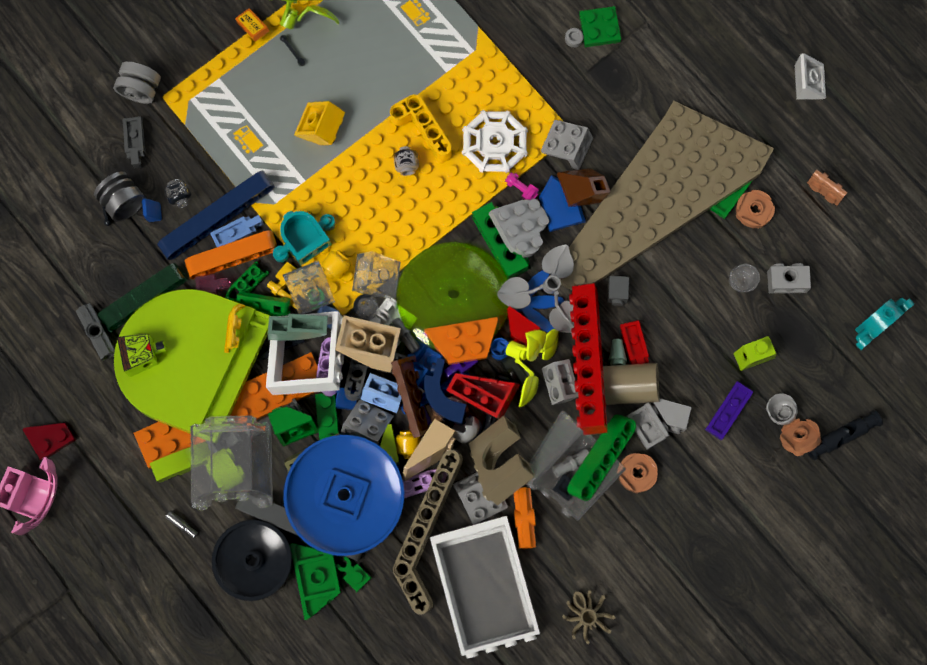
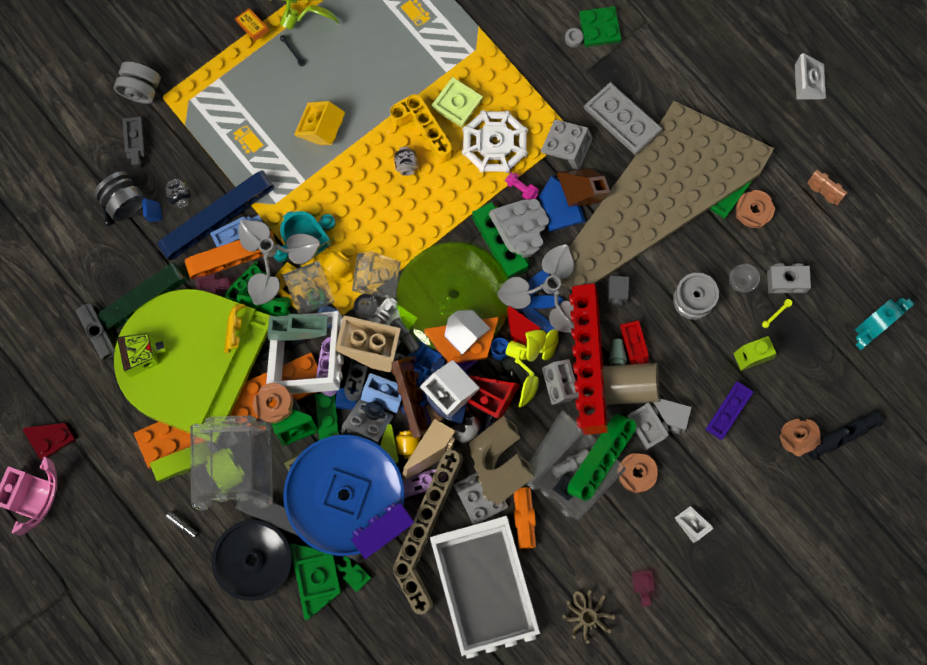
(256, 236): none -> light grey plant
(283, 407): none -> nougat plate
(373, 410): none -> black plate
(381, 529): none -> dark purple brick
(450, 388): none -> white slope
(457, 102): none -> yellowish green plate
(465, 329): none -> light grey slope
(623, 118): none -> light grey tile
(643, 584): none -> clear pink plate
(693, 524): none -> white slope
(704, 288): none -> light grey wheel
(782, 409): light grey hair -> none
(787, 303): none -> neon yellow hinge

